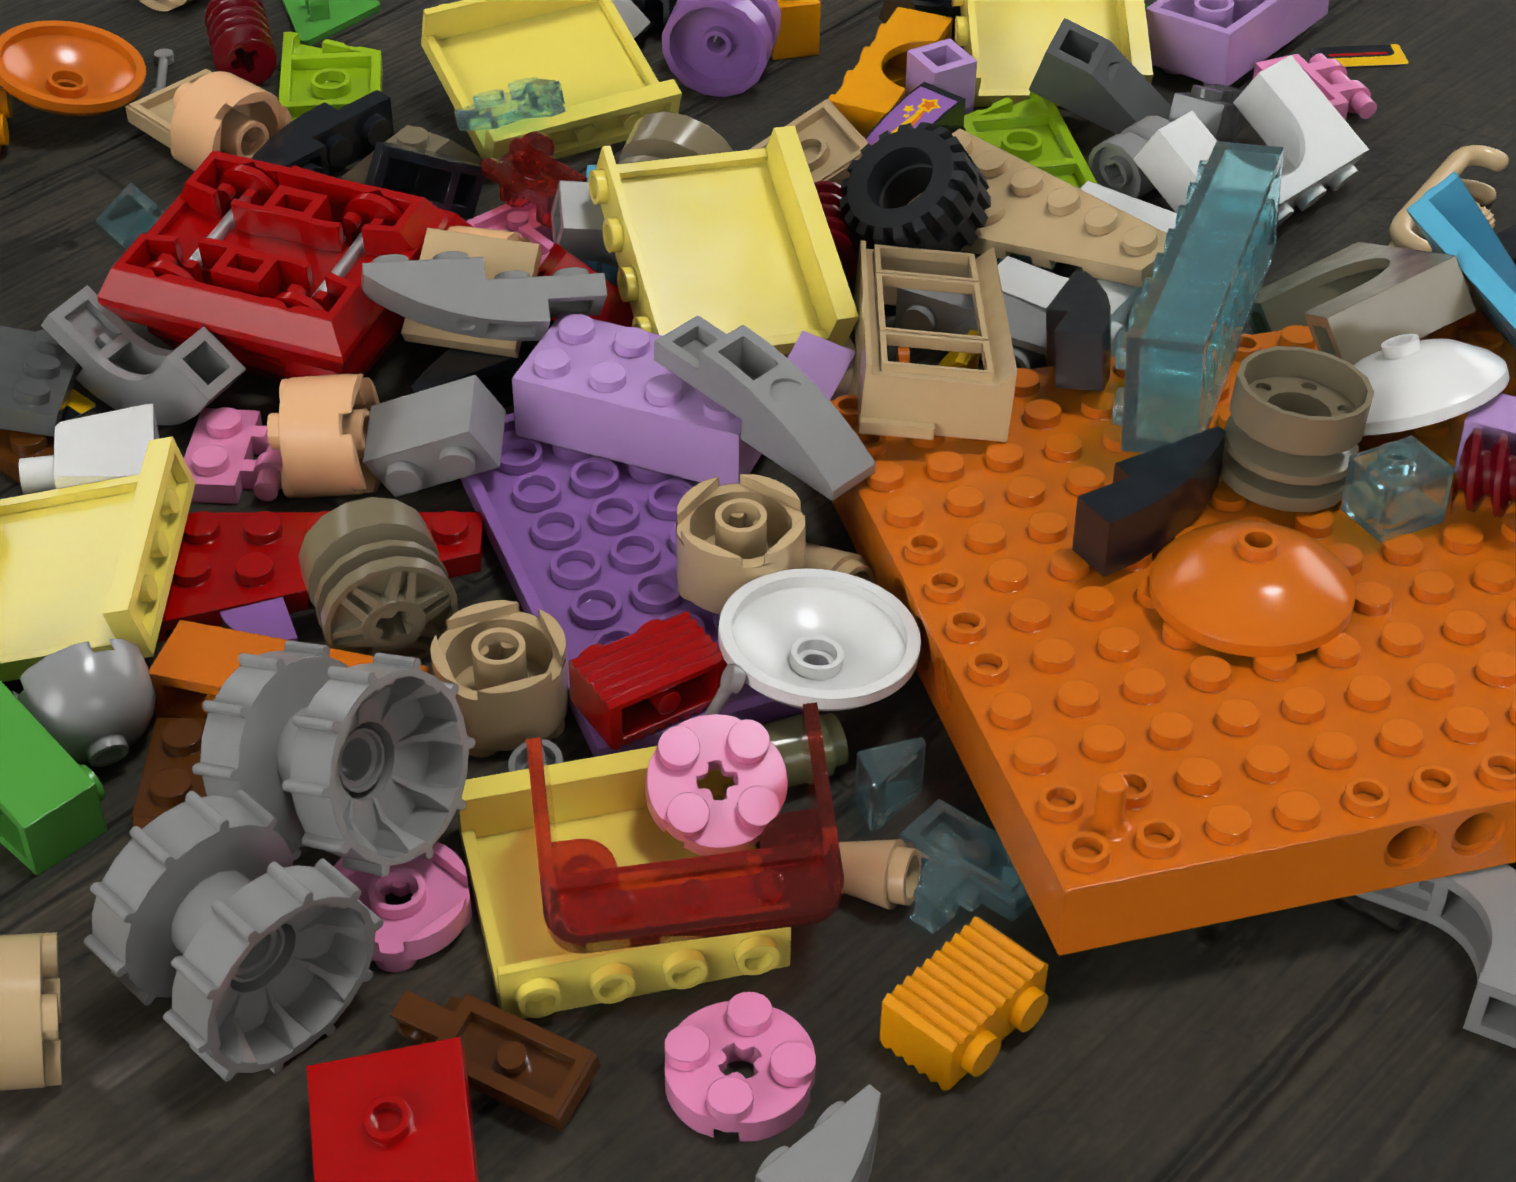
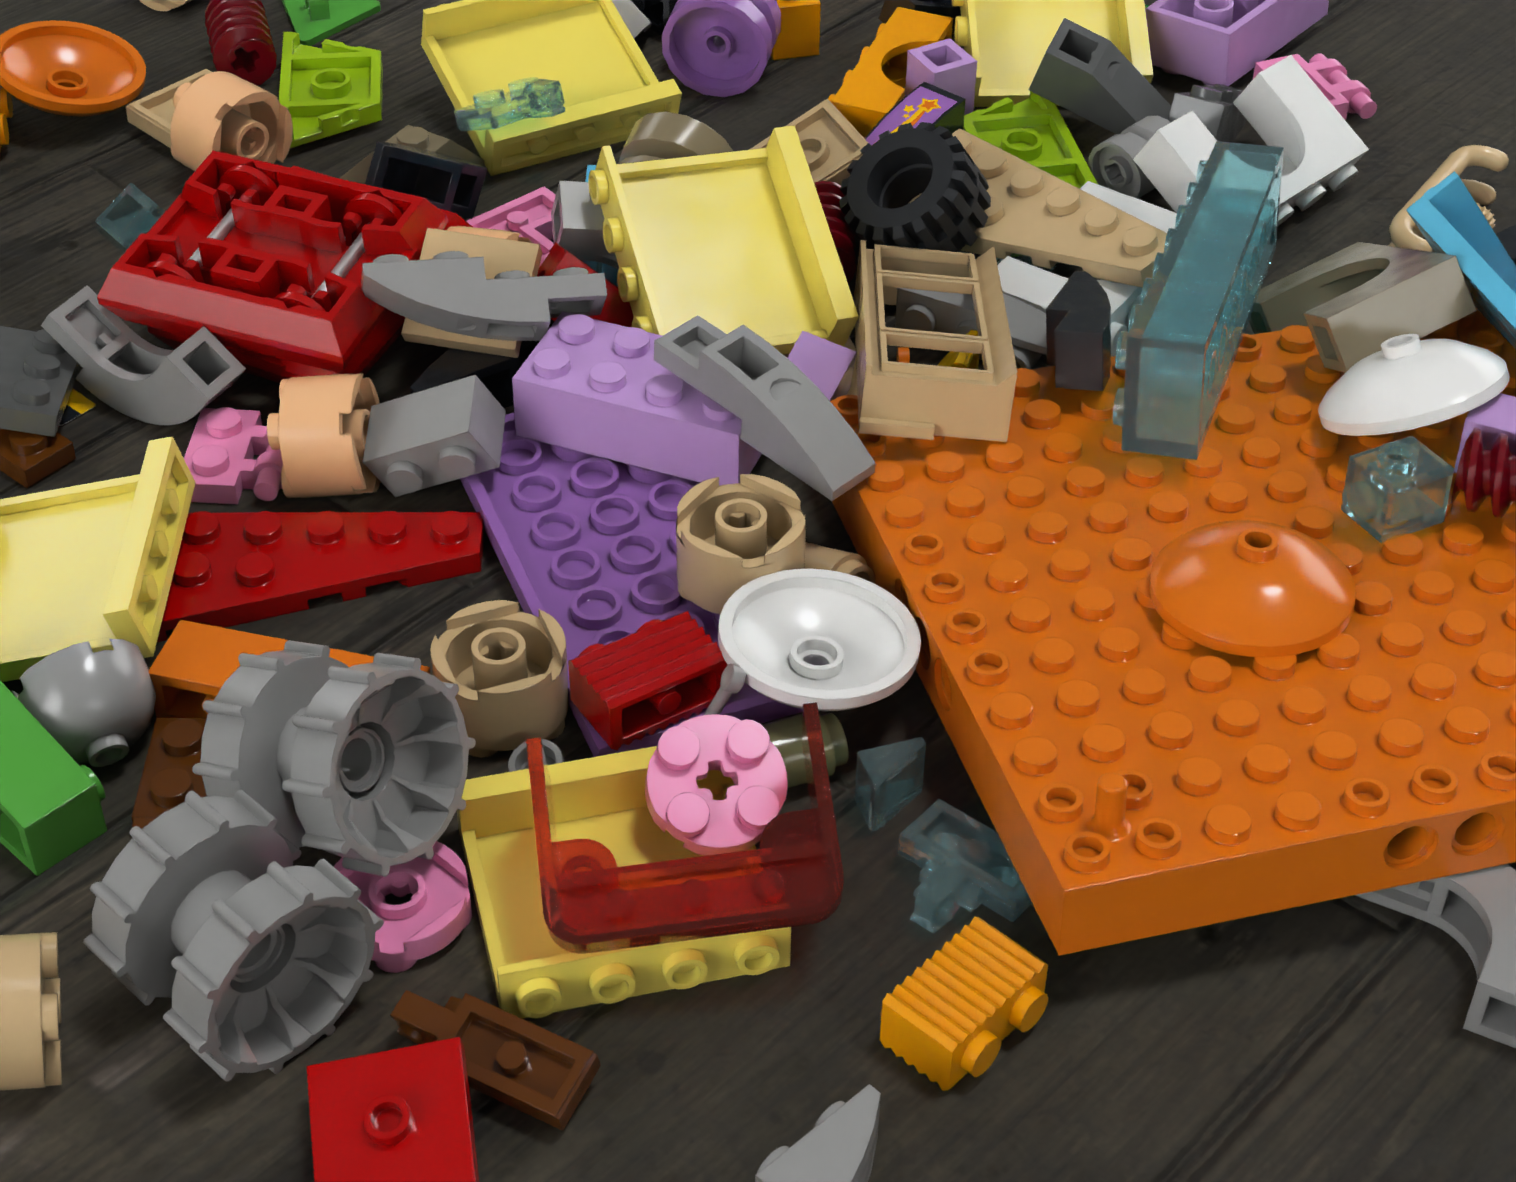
(92, 450): white torso -> none
(163, 59): light grey hinge -> none
(262, 618): medium lavender tile -> none
(331, 137): black slope -> none
(377, 579): dark tan wheel -> none
(530, 174): clear red hips -> none
(739, 1031): bright pink plate -> none
(881, 871): tan cone -> none
(1148, 501): black slope -> none
(1294, 427): dark tan wheel -> none
(1364, 55): sticker -> none

